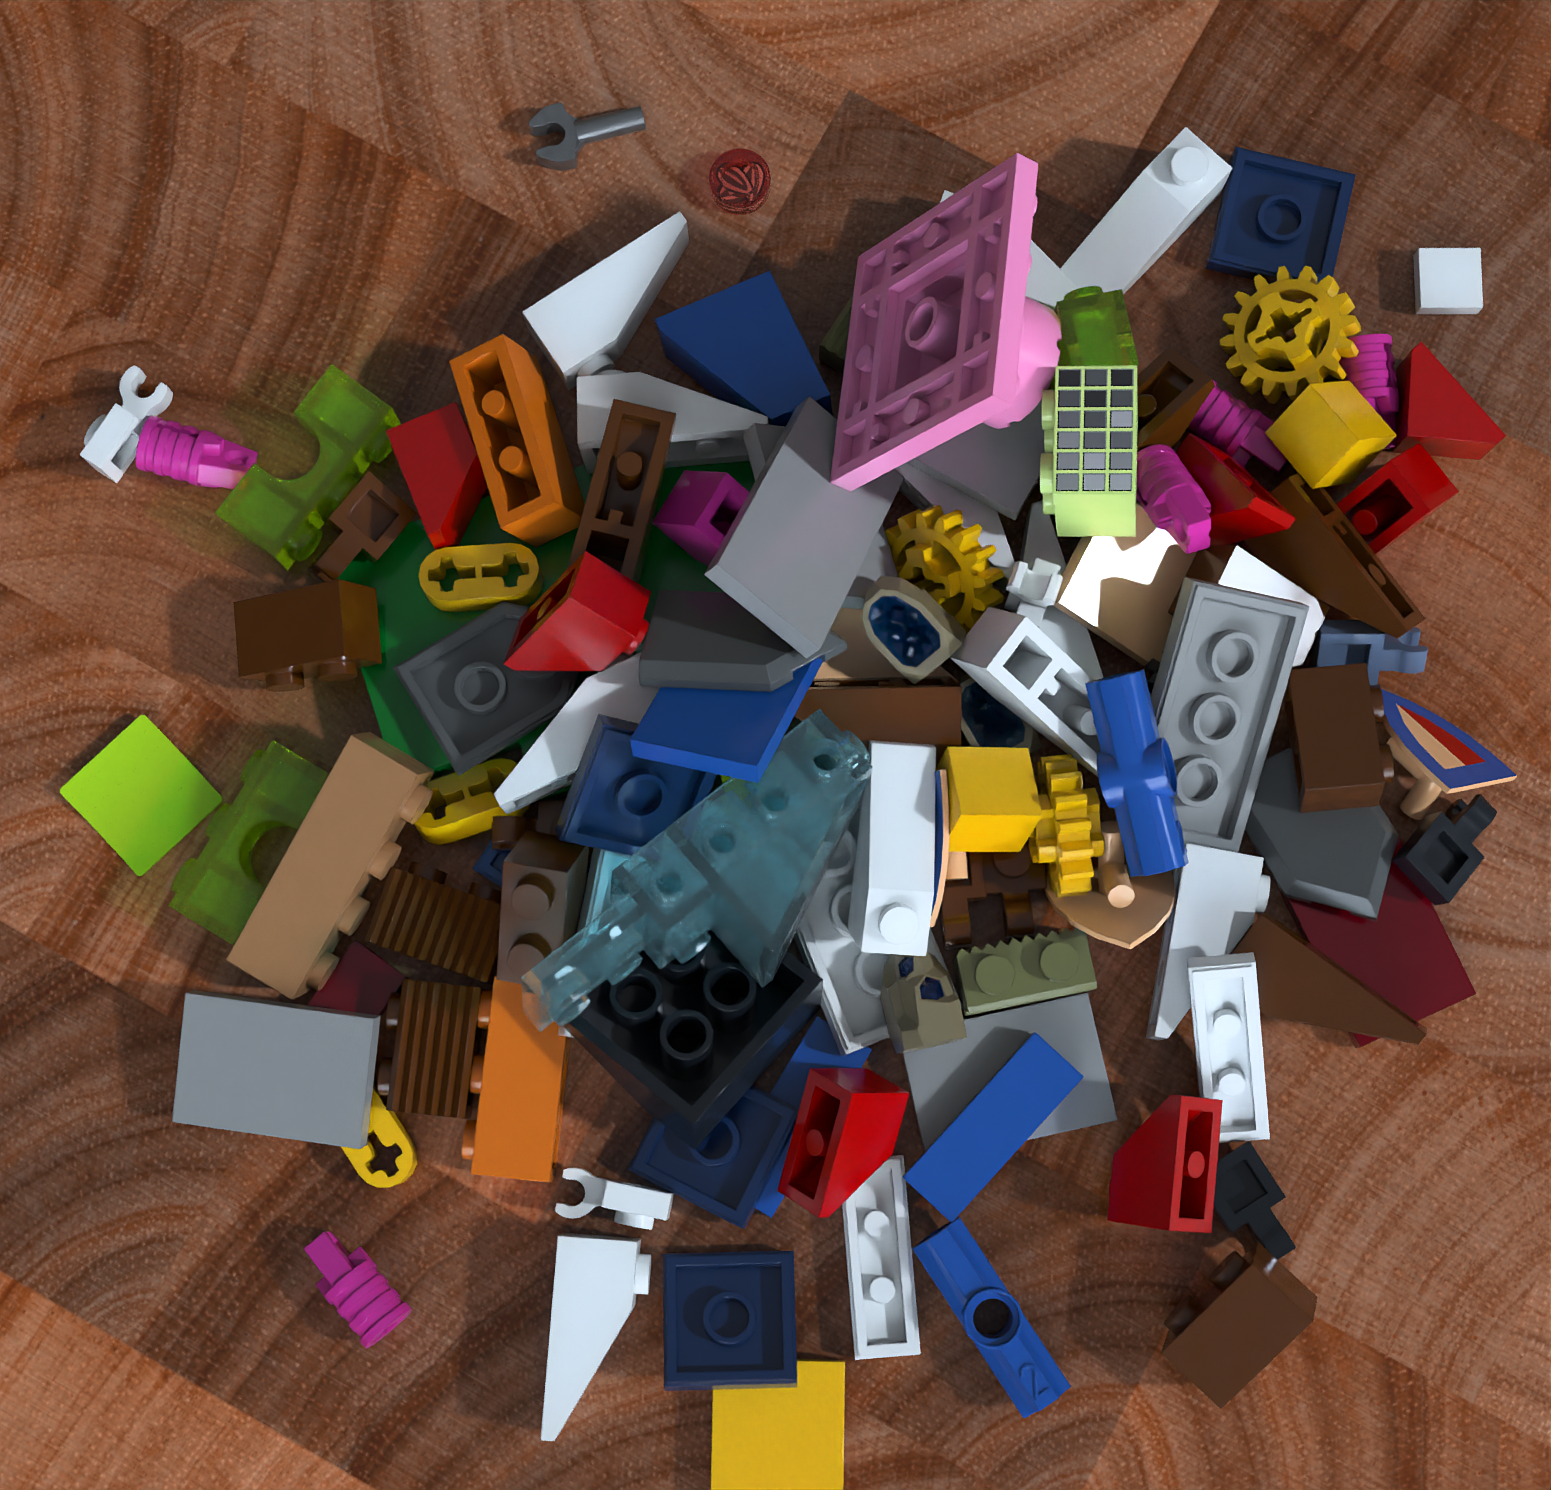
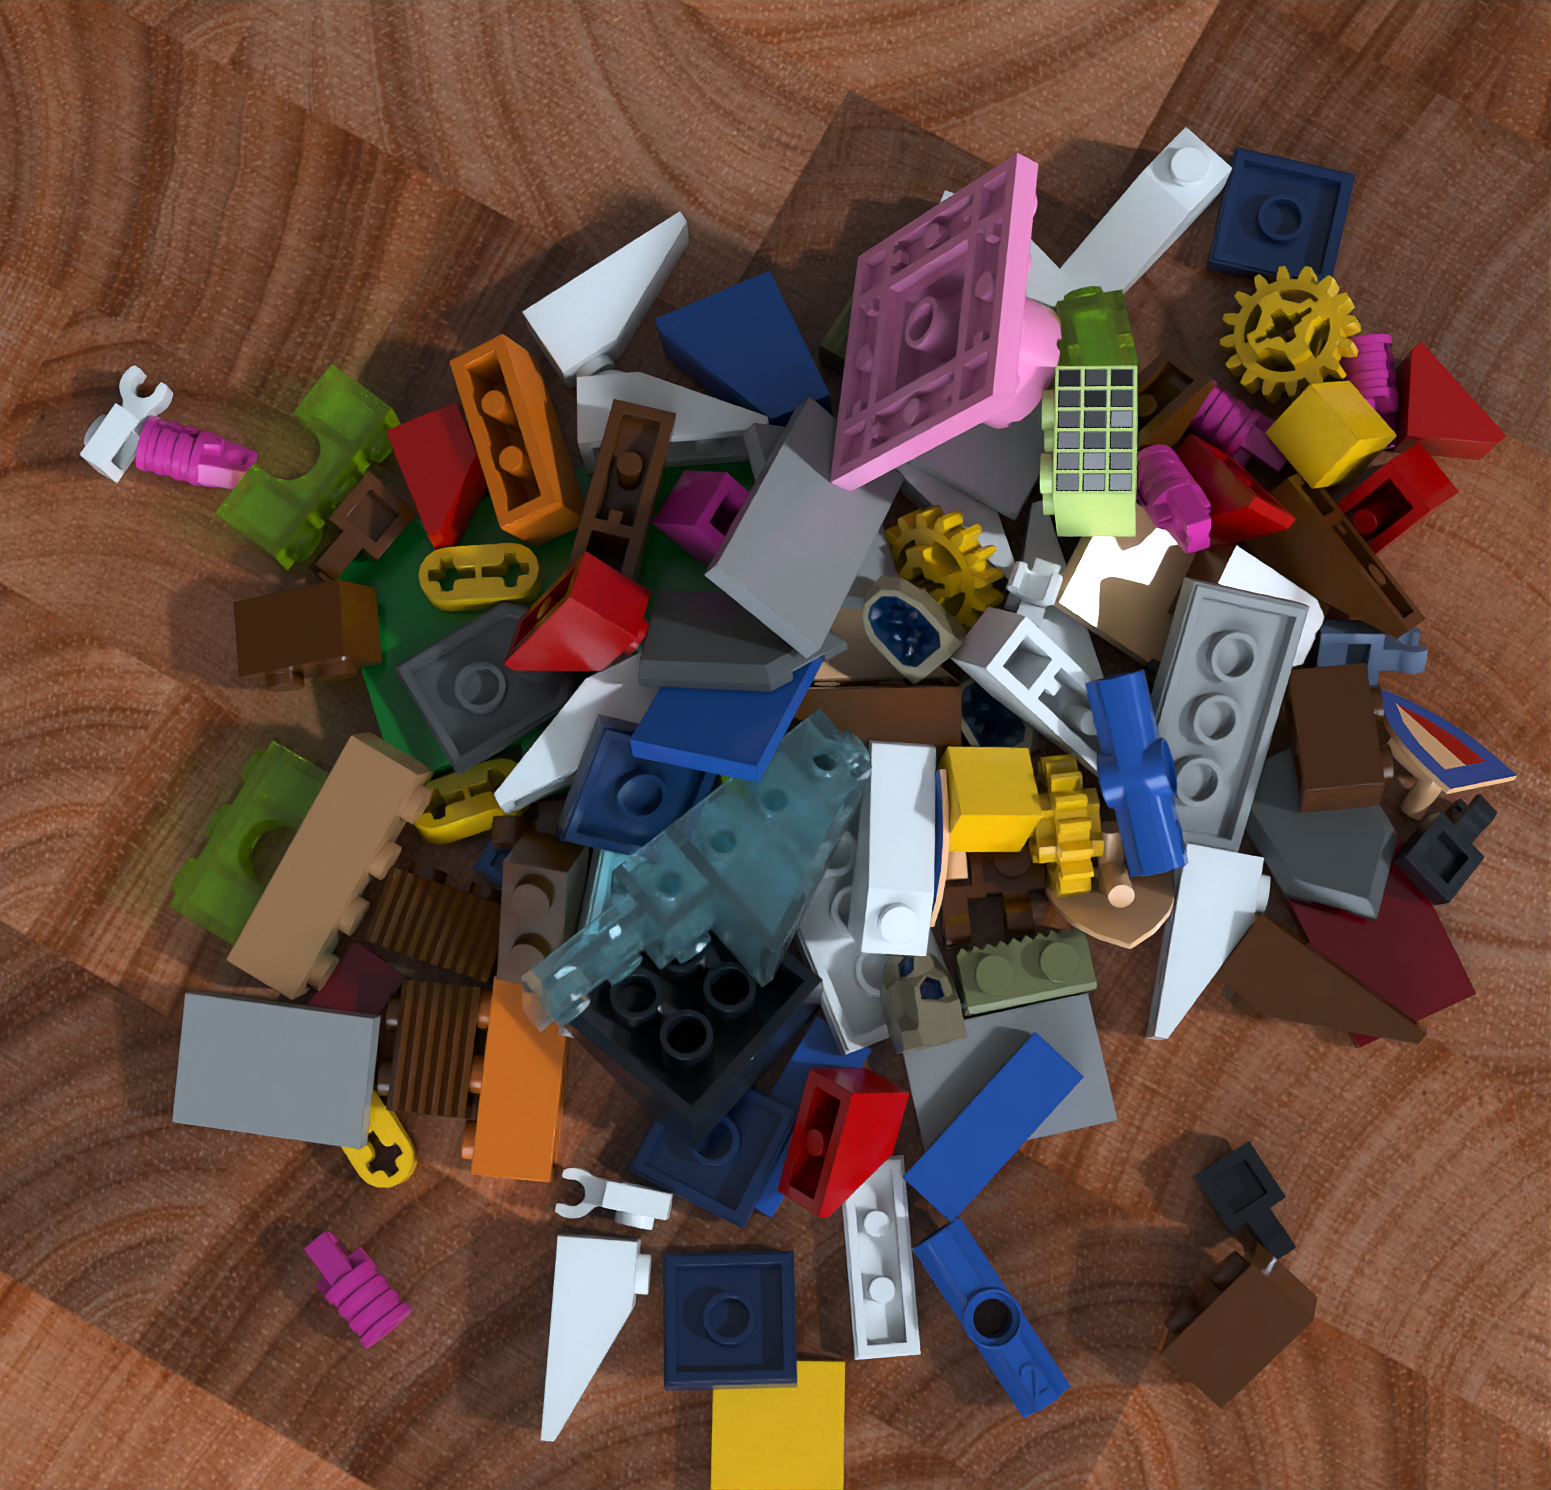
(141, 795): lime sticker -> none
(580, 132): flat silver bar -> none
(740, 181): clear red tile -> none
(1169, 1168): red slope -> none
(1229, 1042): white tile -> none
(1448, 281): white tile -> none

